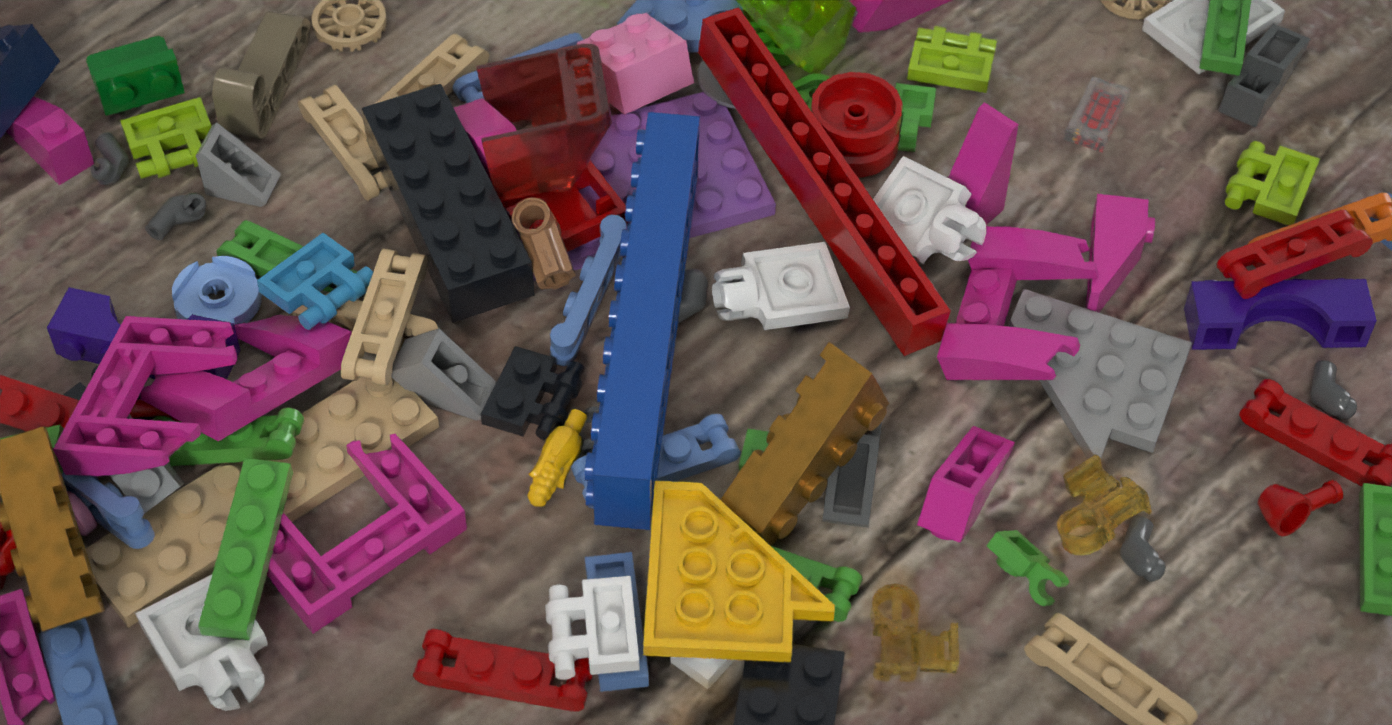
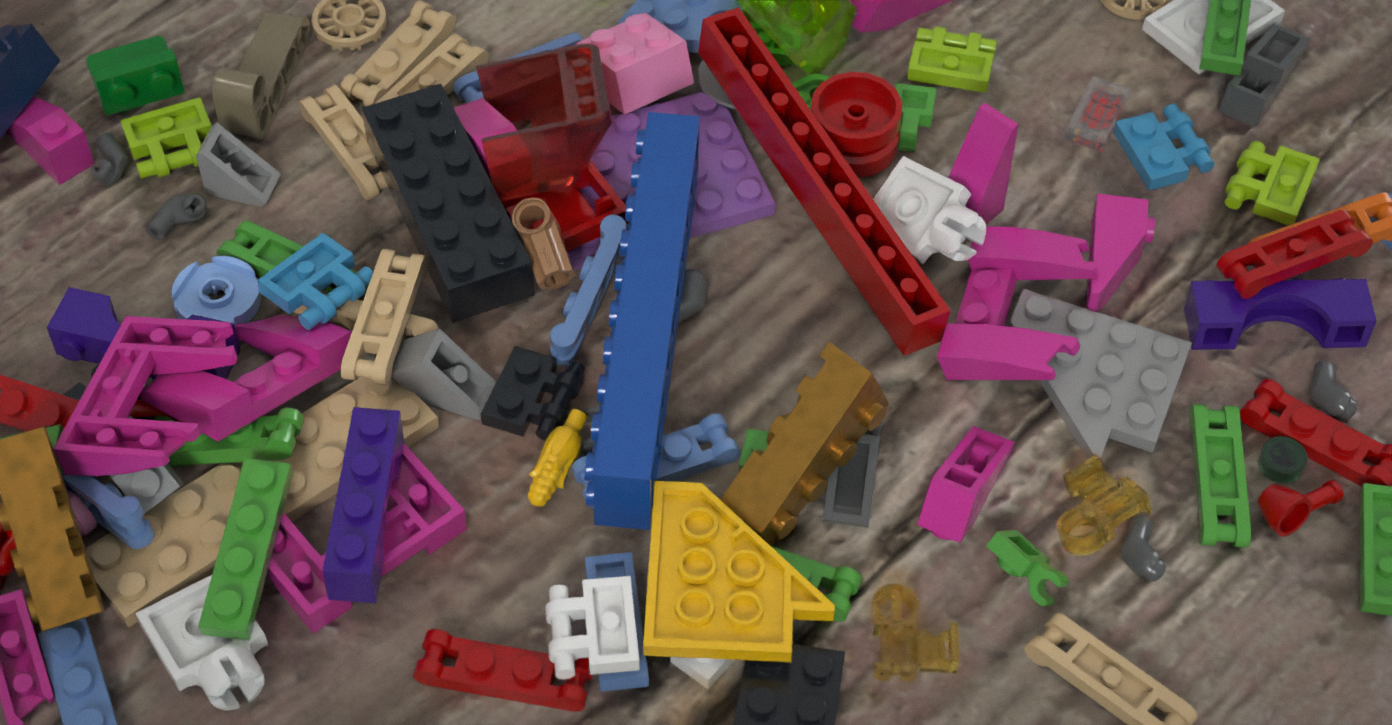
(358, 522): none -> dark purple arch
(399, 54): none -> tan plate
(782, 287): white plate -> none
(1153, 153): none -> dark azure plate
(1220, 475): none -> bright green plate
(1282, 459): none -> clear green tile

